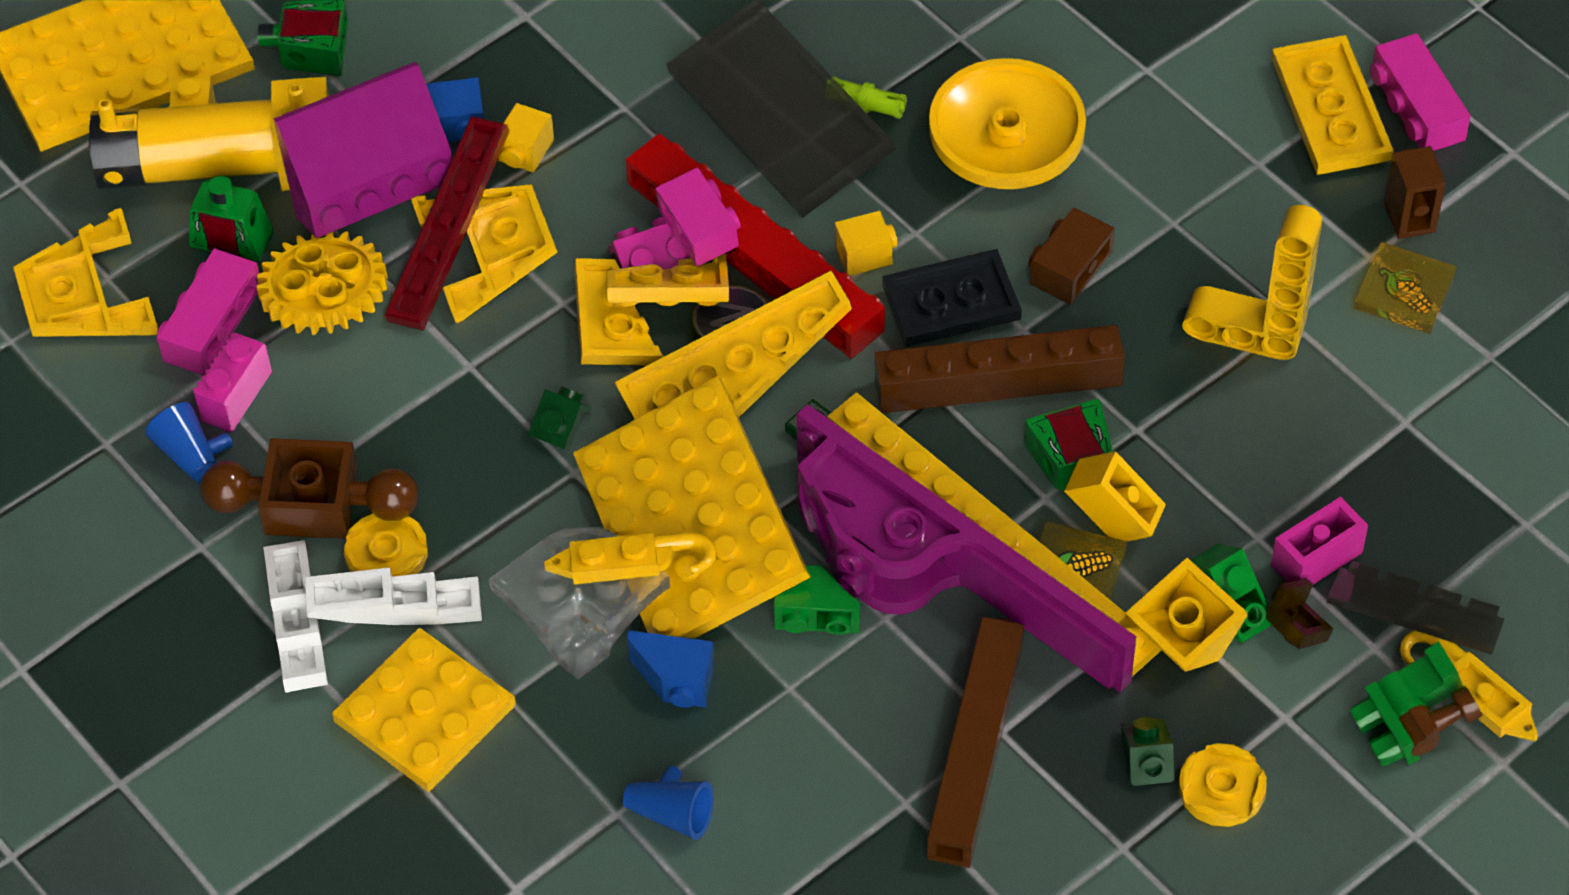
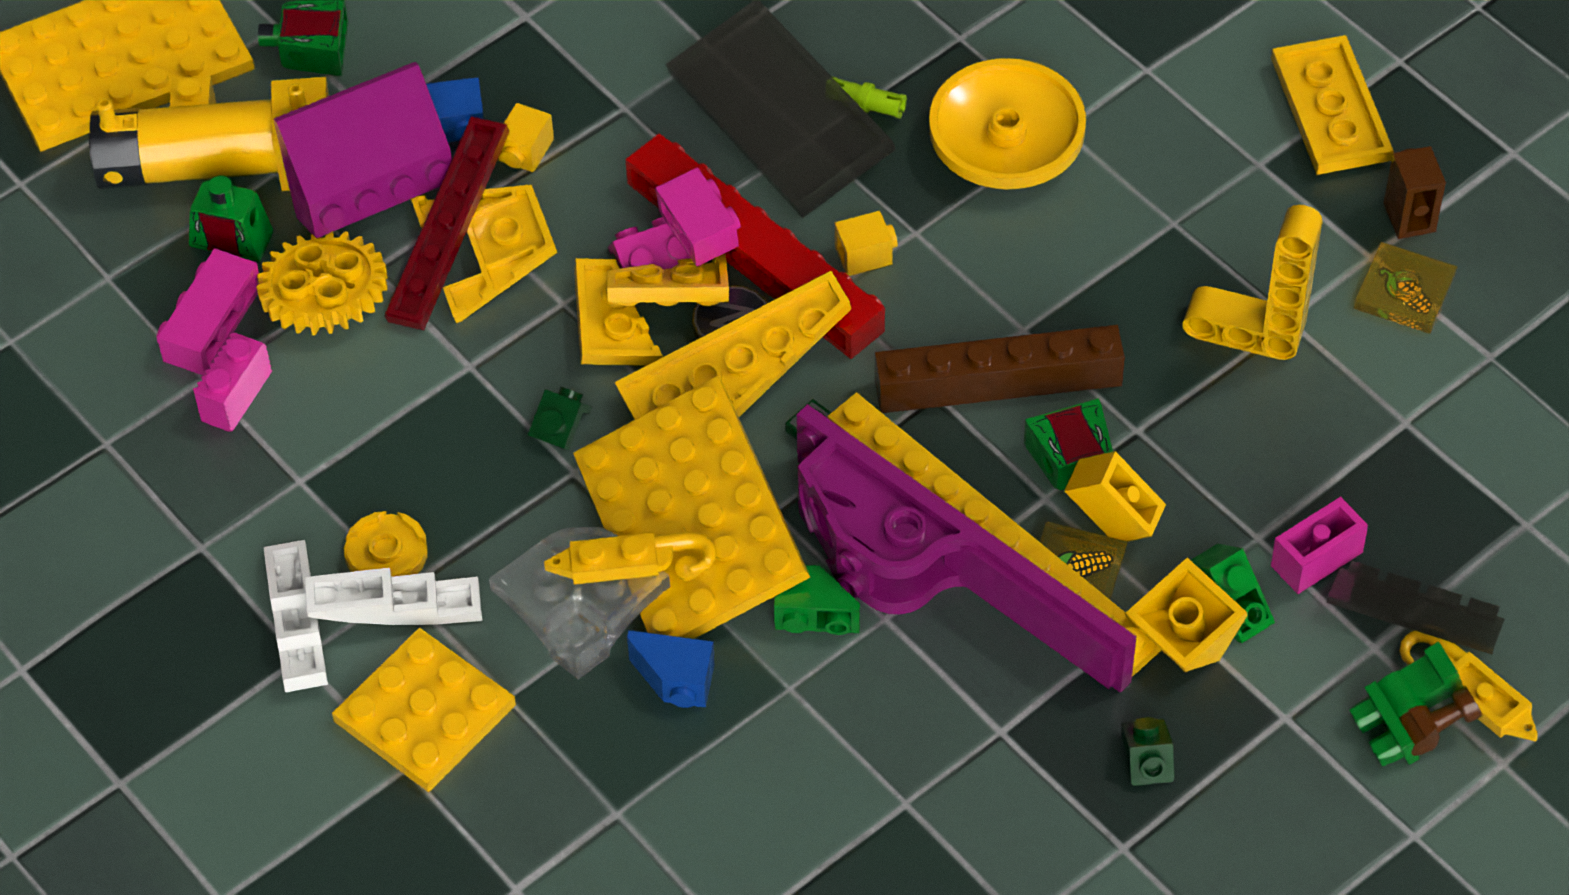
(65, 293): yellow wing -> none
(182, 439): blue piece -> none
(309, 489): reddish brown brick -> none
(673, 803): blue piece -> none
(951, 297): black plate -> none
(975, 742): reddish brown brick -> none
(1071, 255): reddish brown brick -> none
(1222, 785): yellow tile -> none
(1295, 617): dark brown bracket -> none
(1419, 93): dark pink brick -> none

